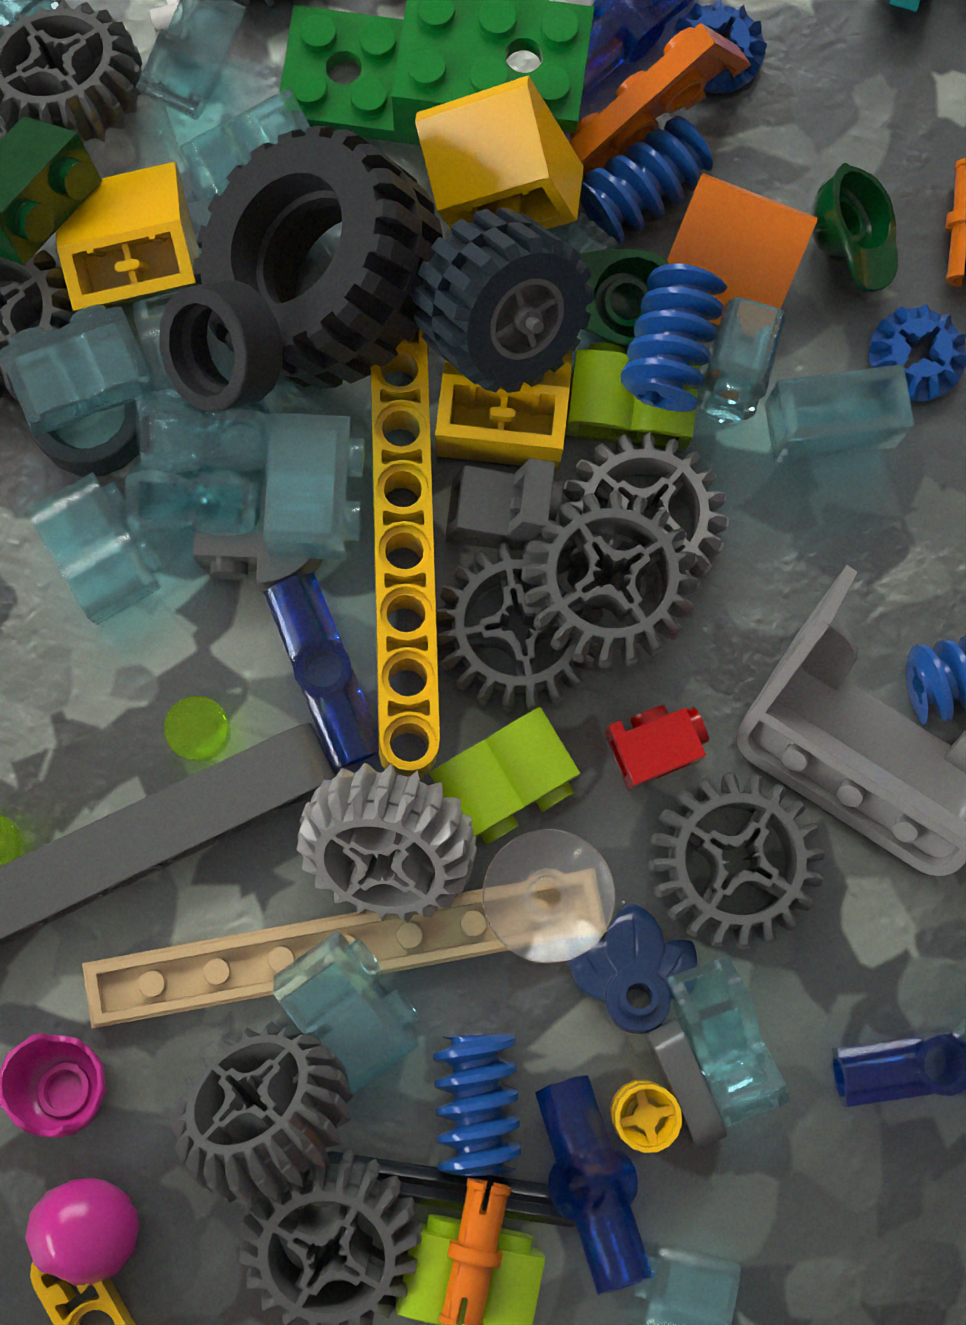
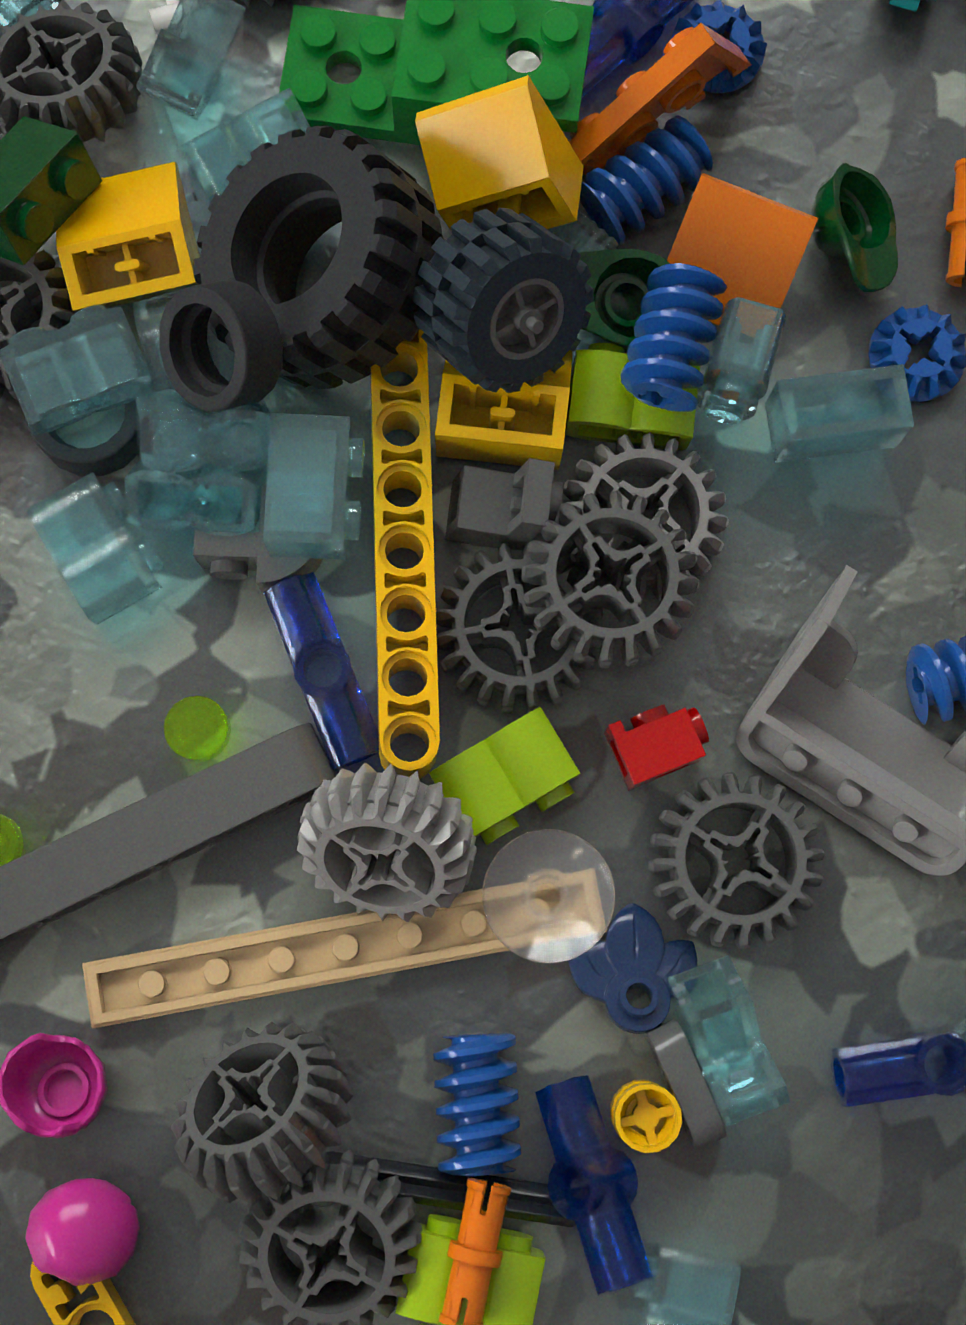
(339, 1000): clear light blue brick -> none

